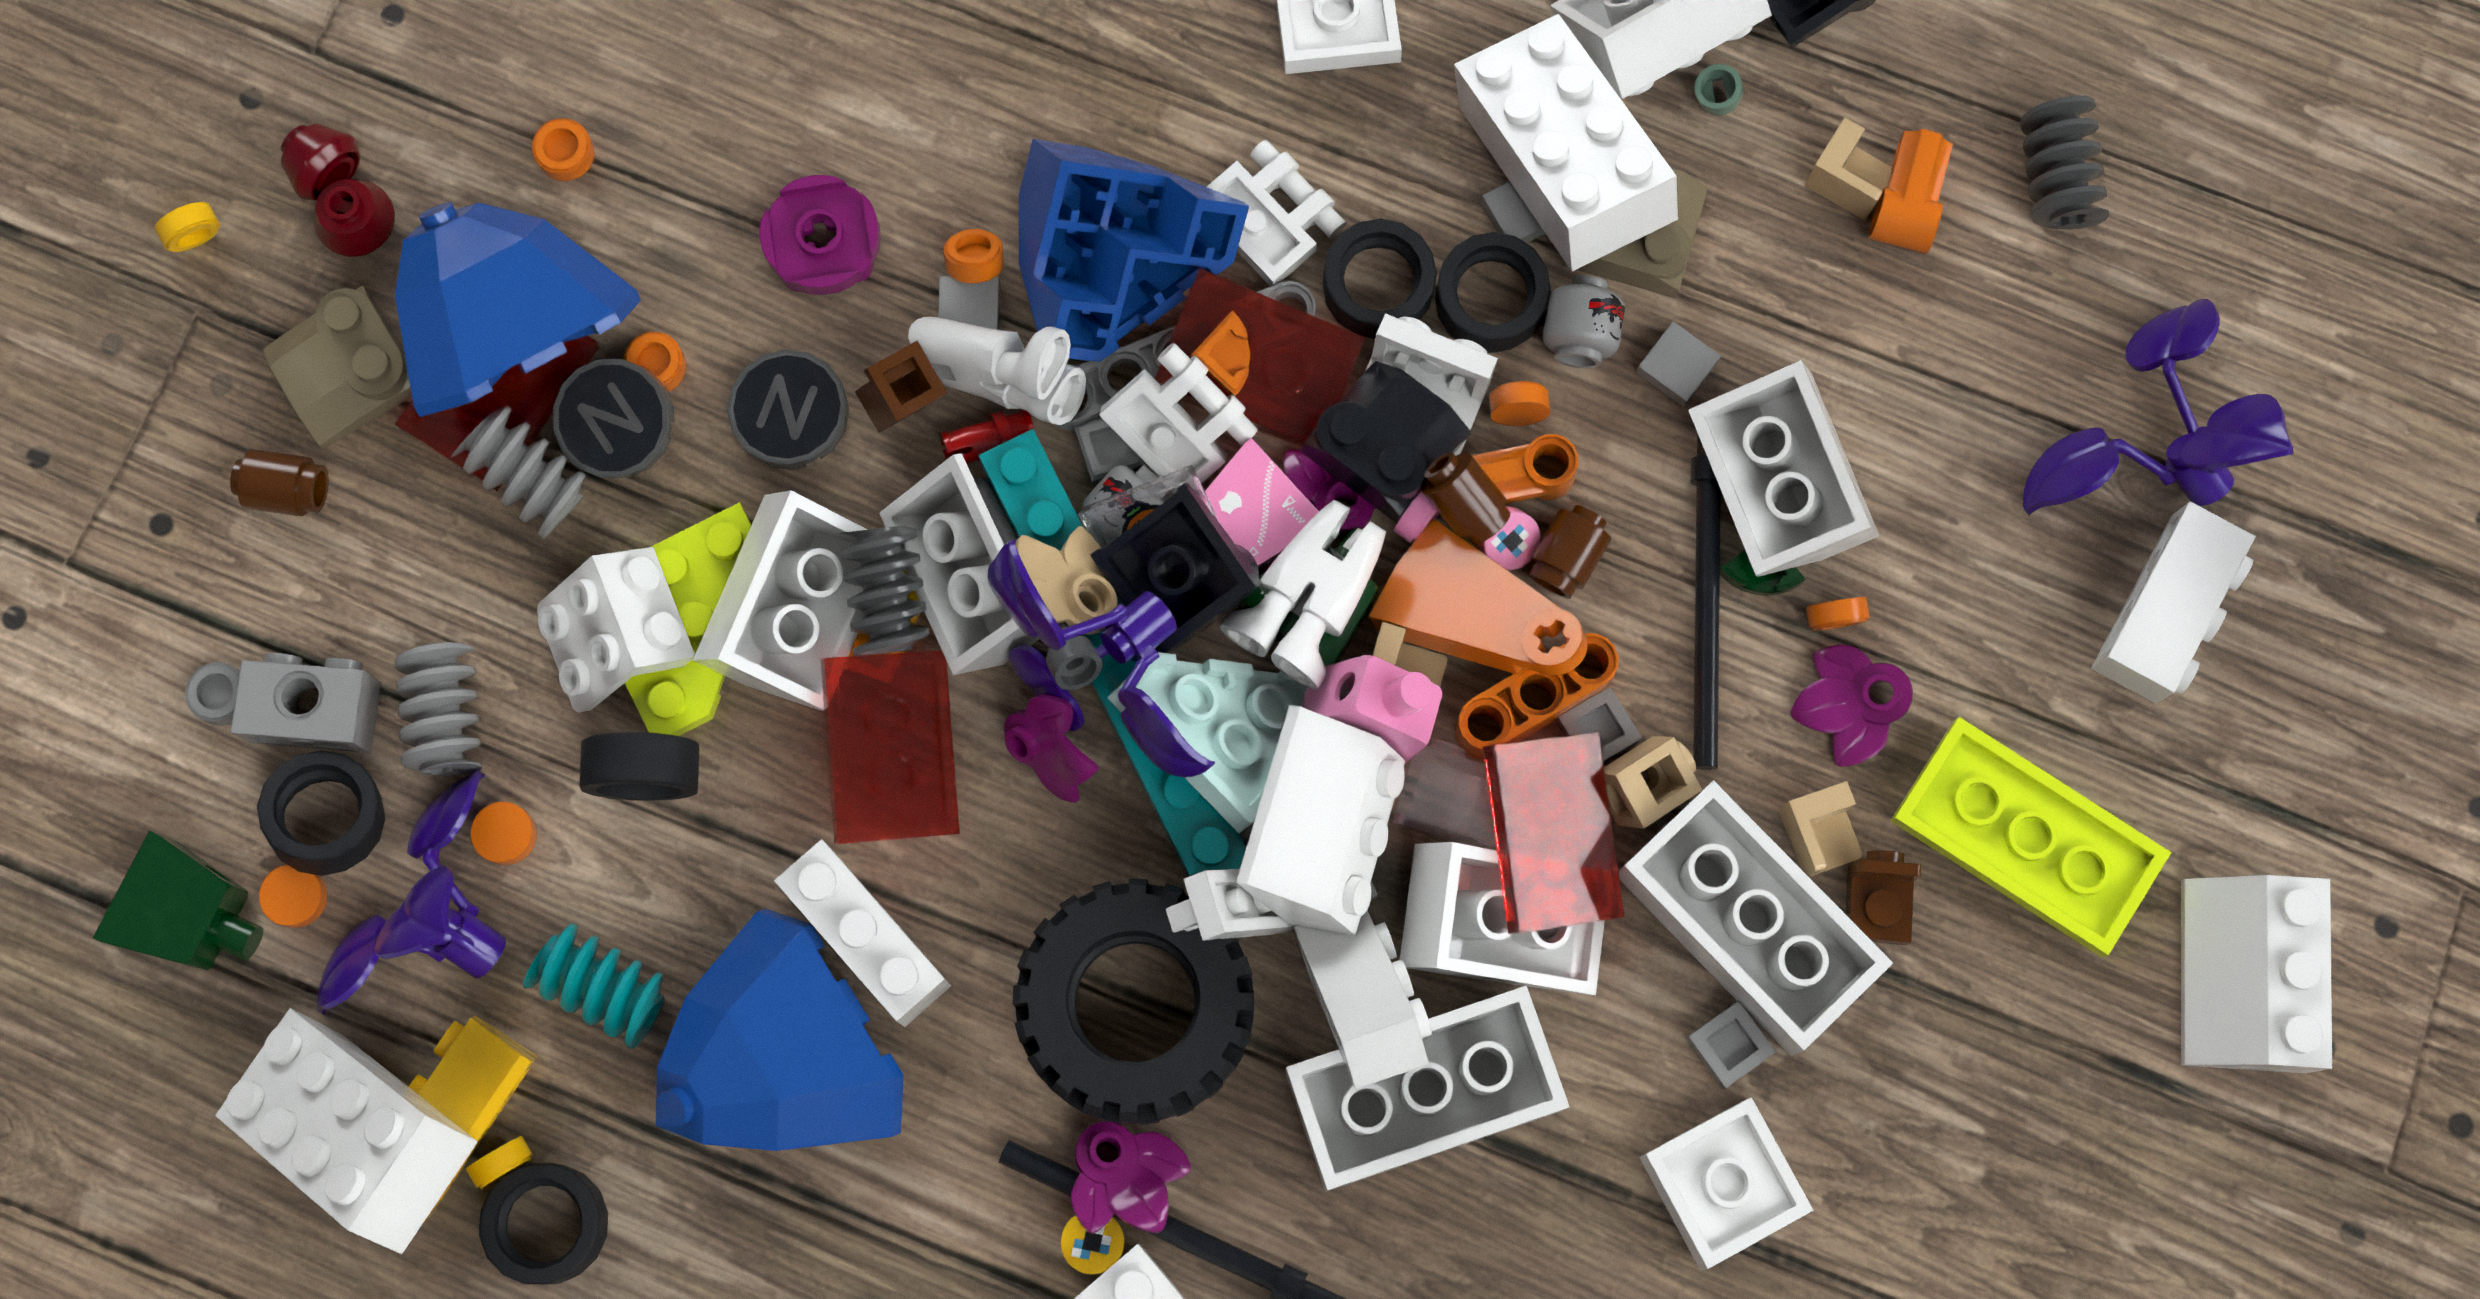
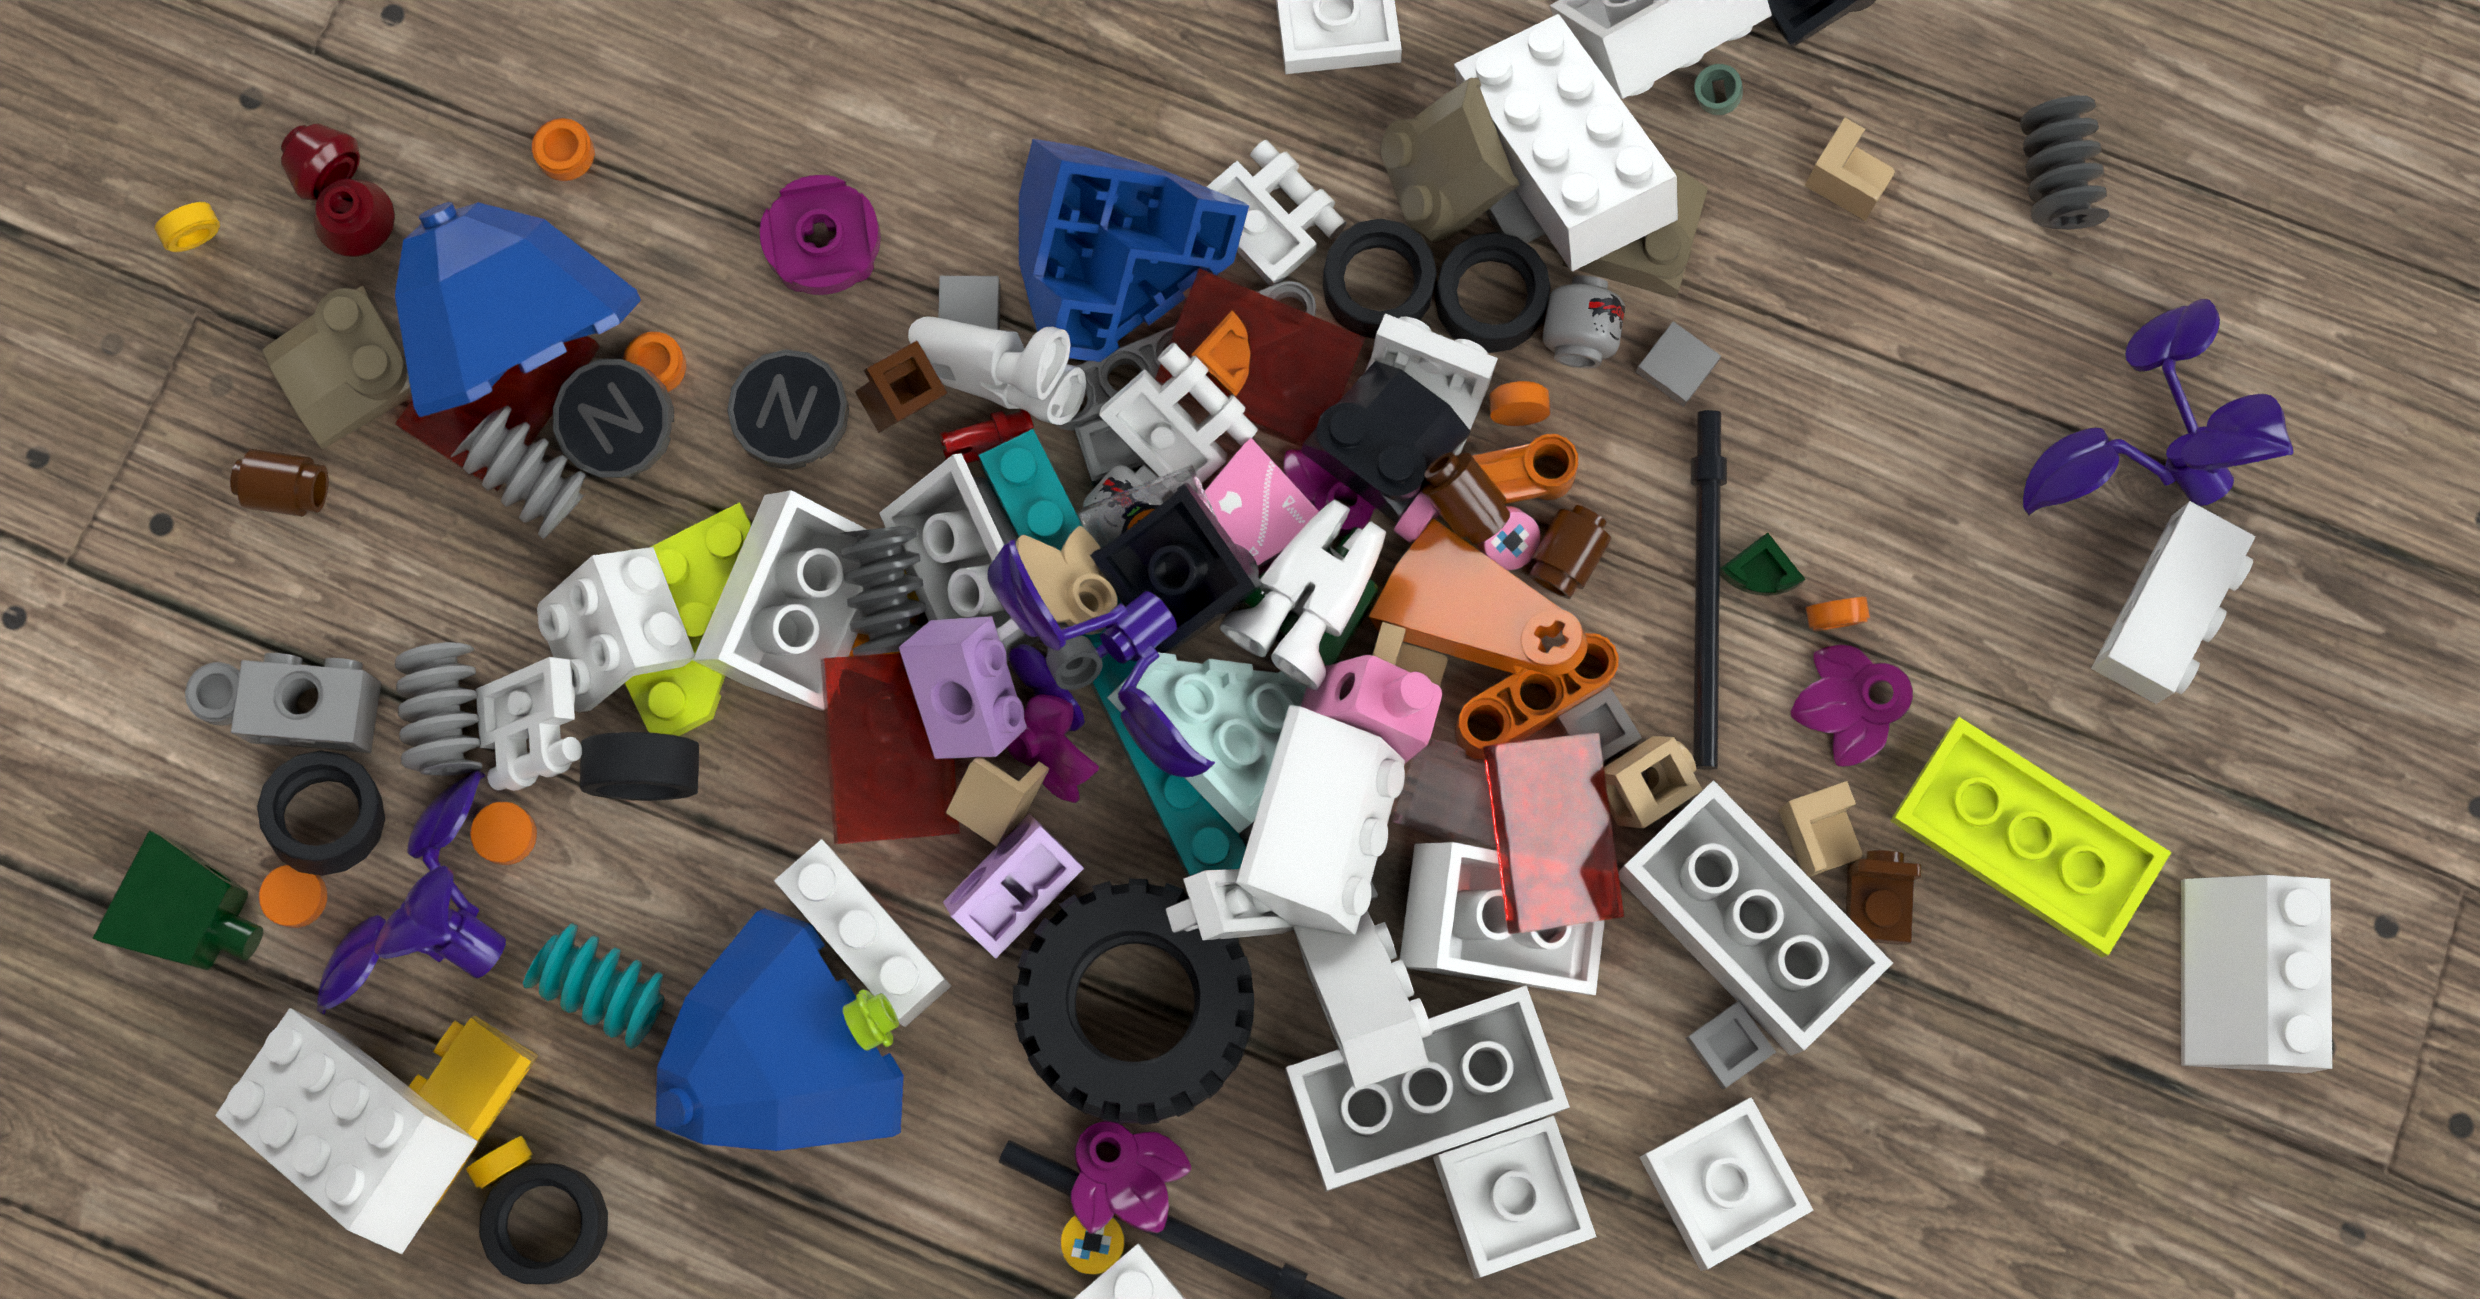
(529, 706): none -> white plate
(871, 1019): none -> lime plate
(963, 687): none -> lavender brick
(973, 256): orange tile -> none
(993, 800): none -> tan panel
(1012, 886): none -> lavender brick
(1447, 163): none -> dark tan slope
(1514, 1197): none -> white plate
(1783, 471): white slope -> none
(1909, 205): orange piece -> none

